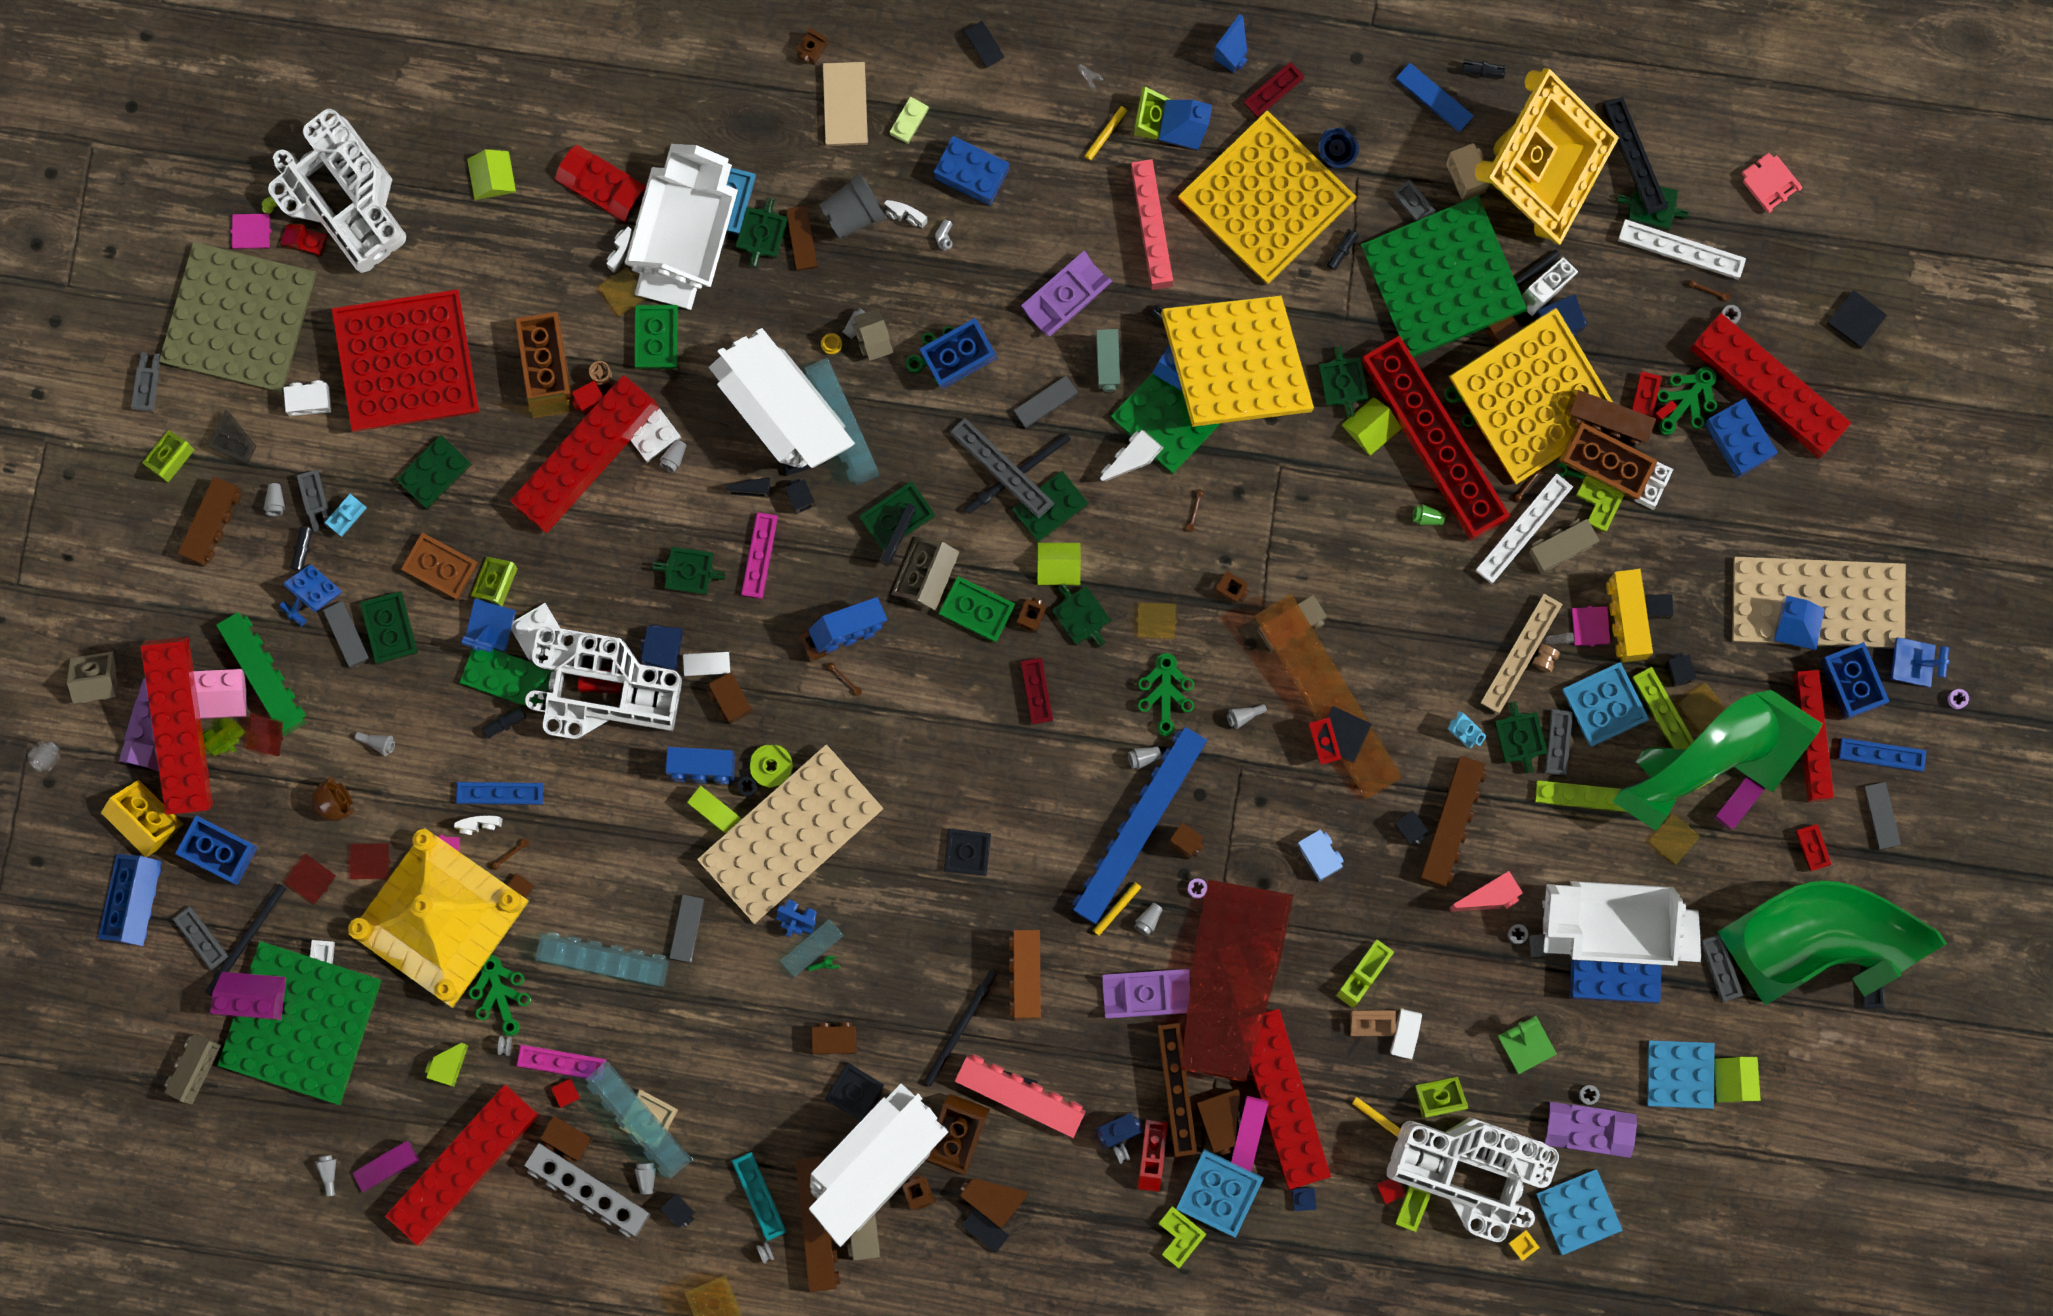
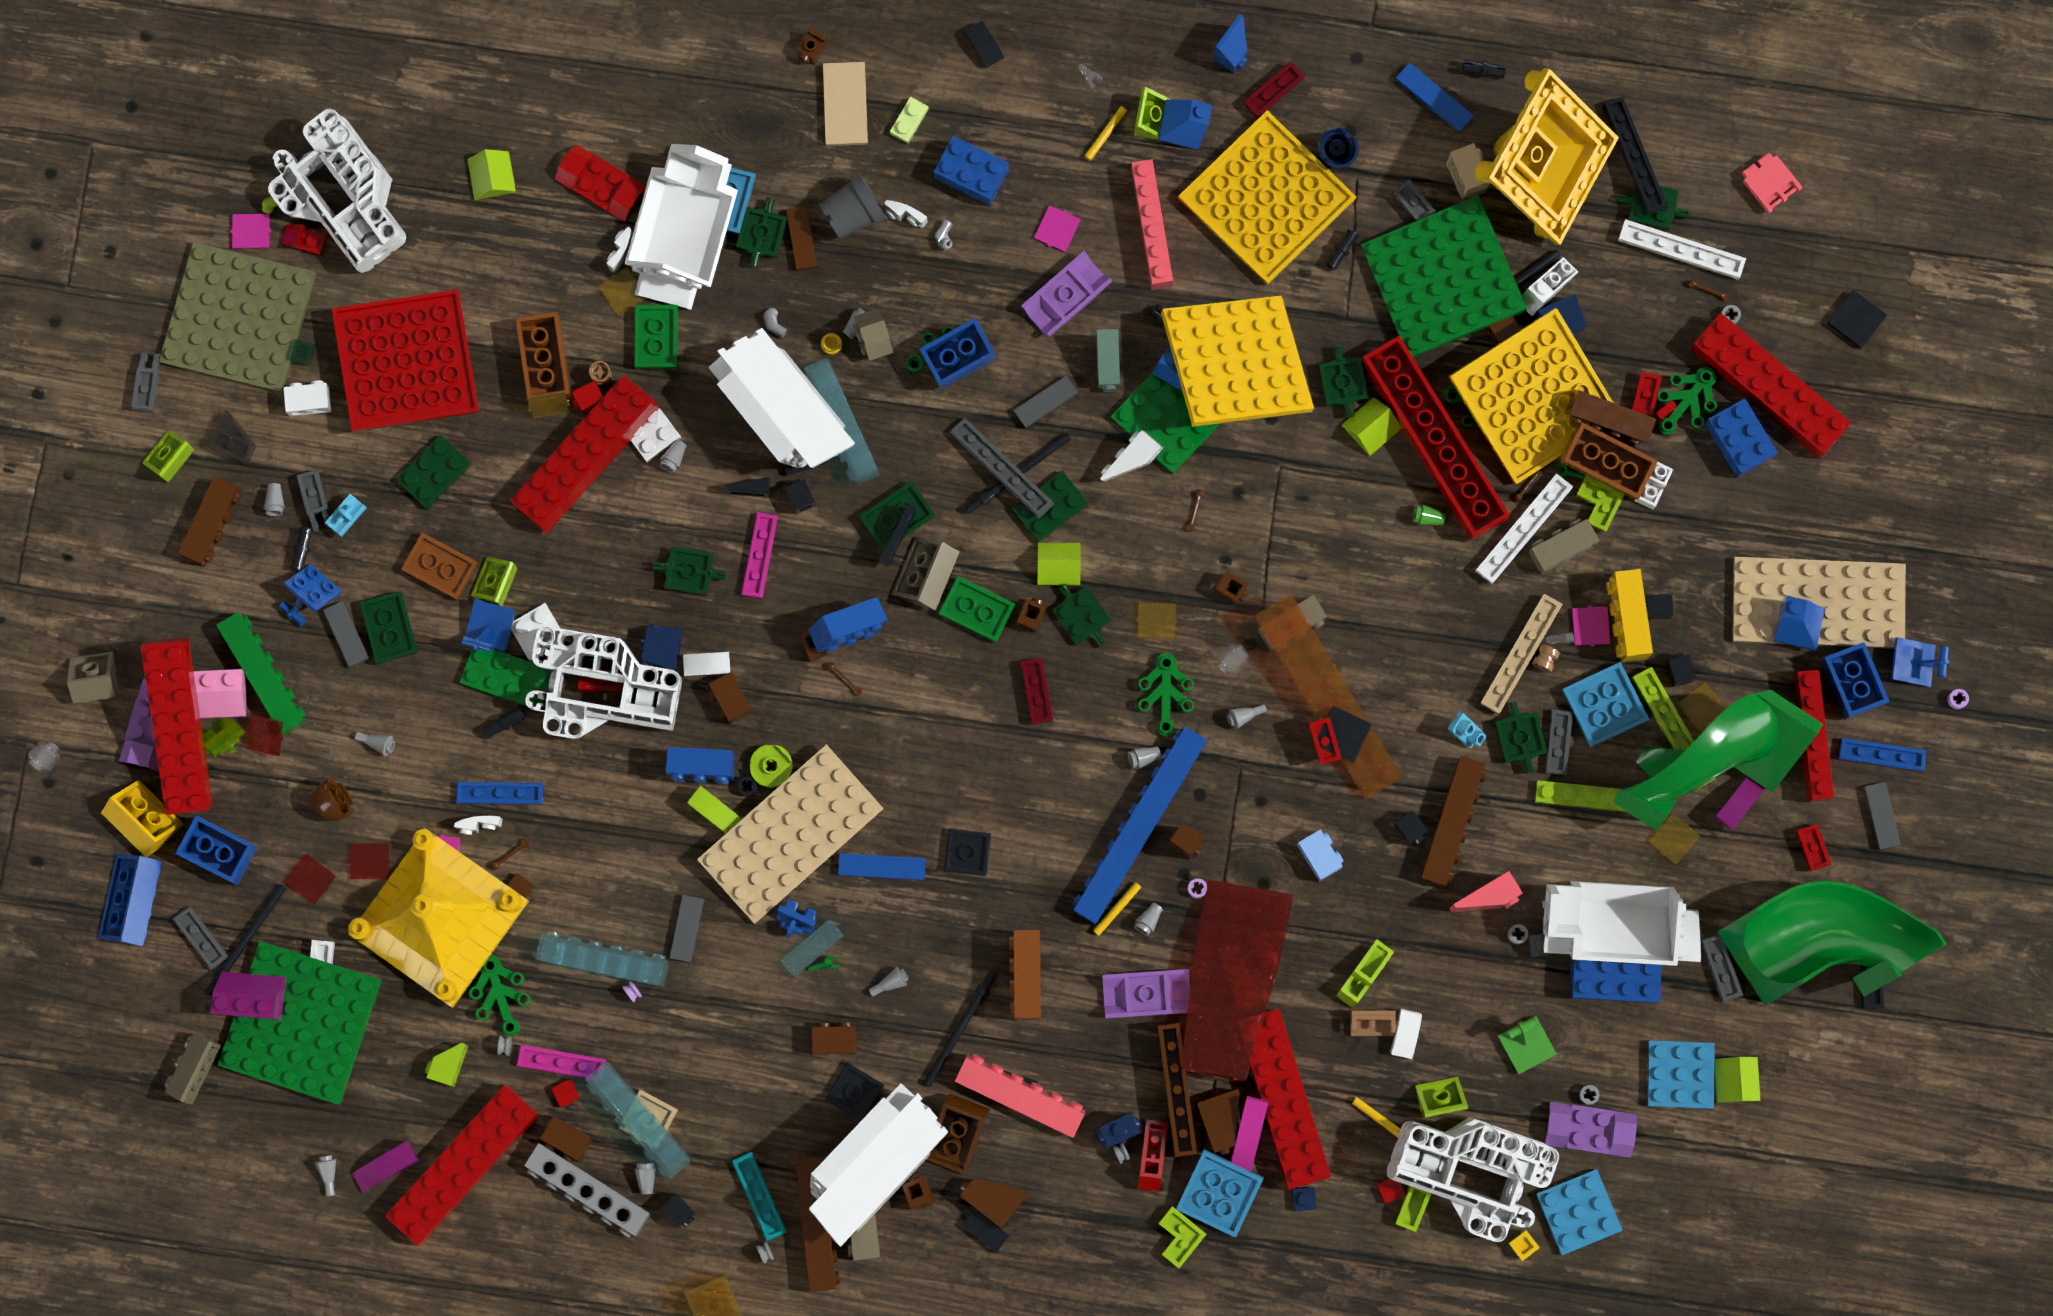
(301, 352): none -> clear green plate
(632, 991): none -> lavender bush
(771, 324): none -> light grey arm
(881, 866): none -> blue tile
(895, 979): none -> light grey cone
(1057, 229): none -> dark pink piece
(1232, 658): none -> clear head

